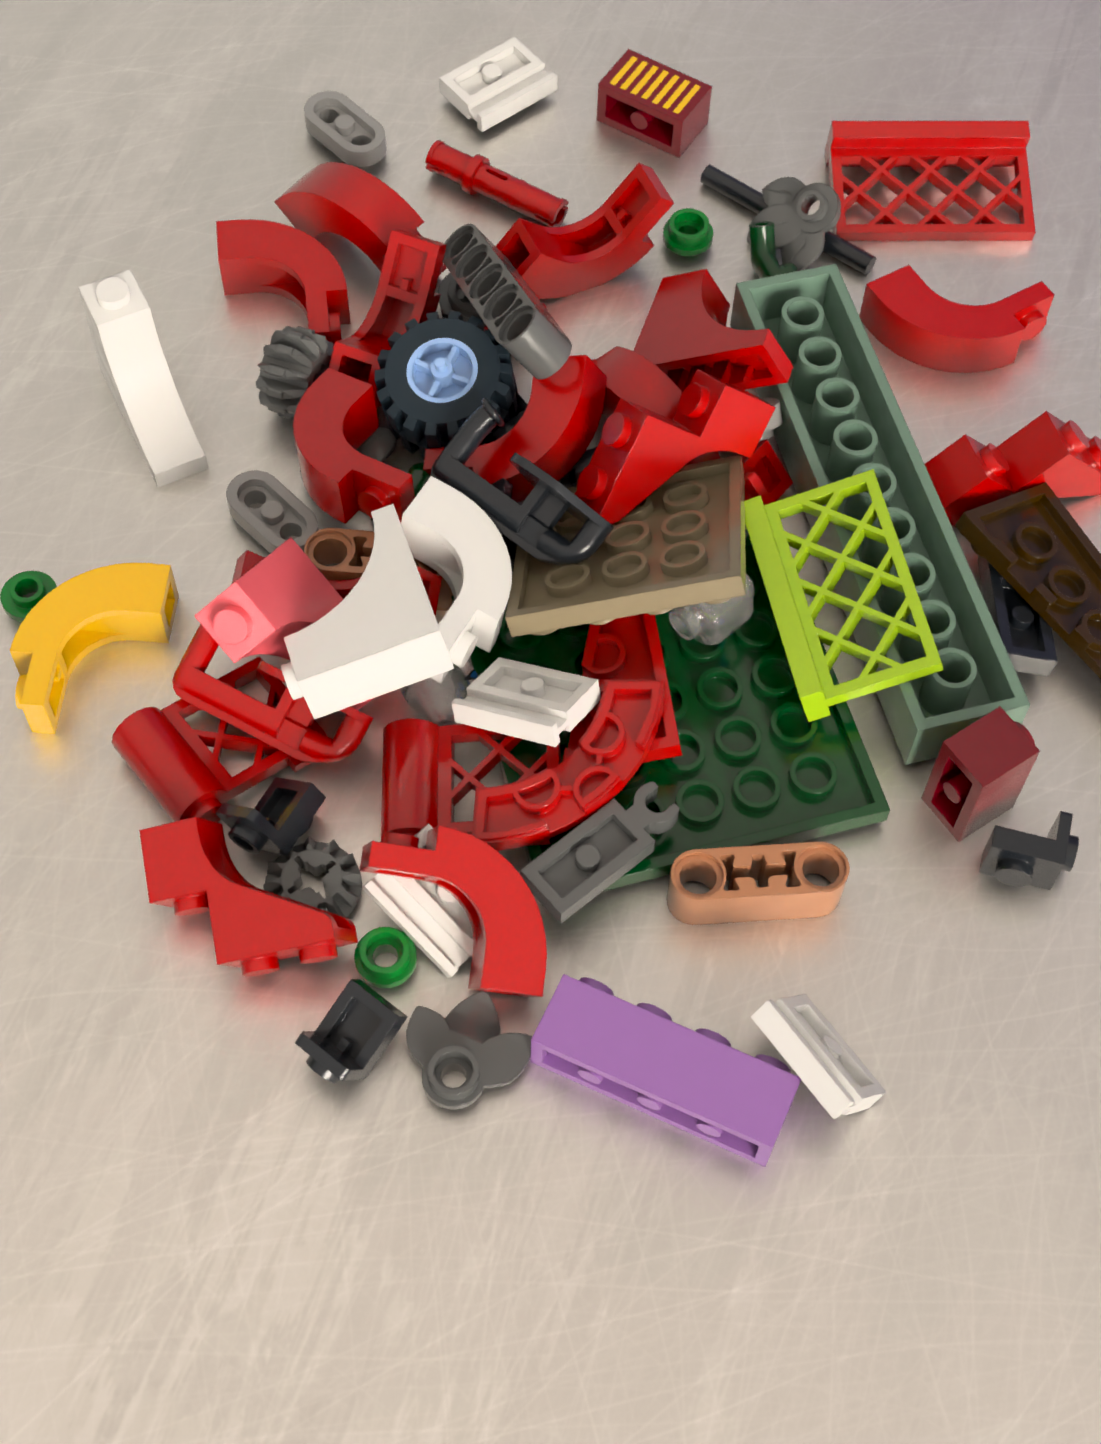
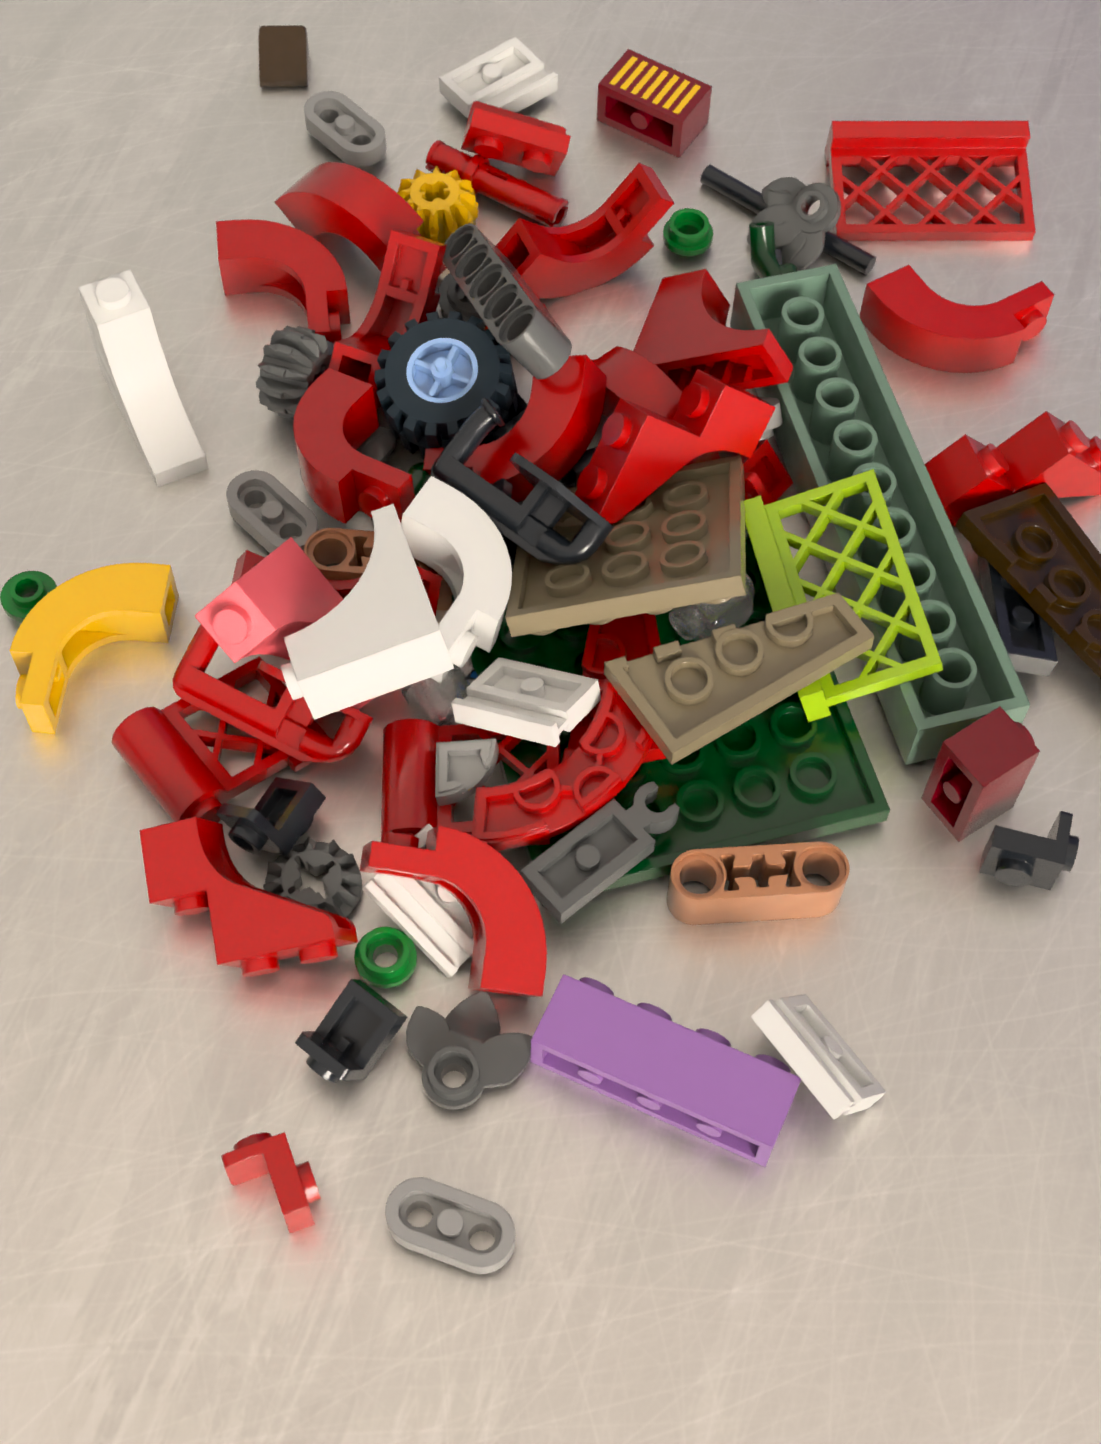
(283, 56): none -> dark brown slope
(293, 1183): none -> red bracket
(440, 201): none -> yellow gear
(453, 1222): none -> light grey plate
(463, 767): none -> light grey tile
(515, 138): none -> red bracket
(719, 682): none -> dark tan wing

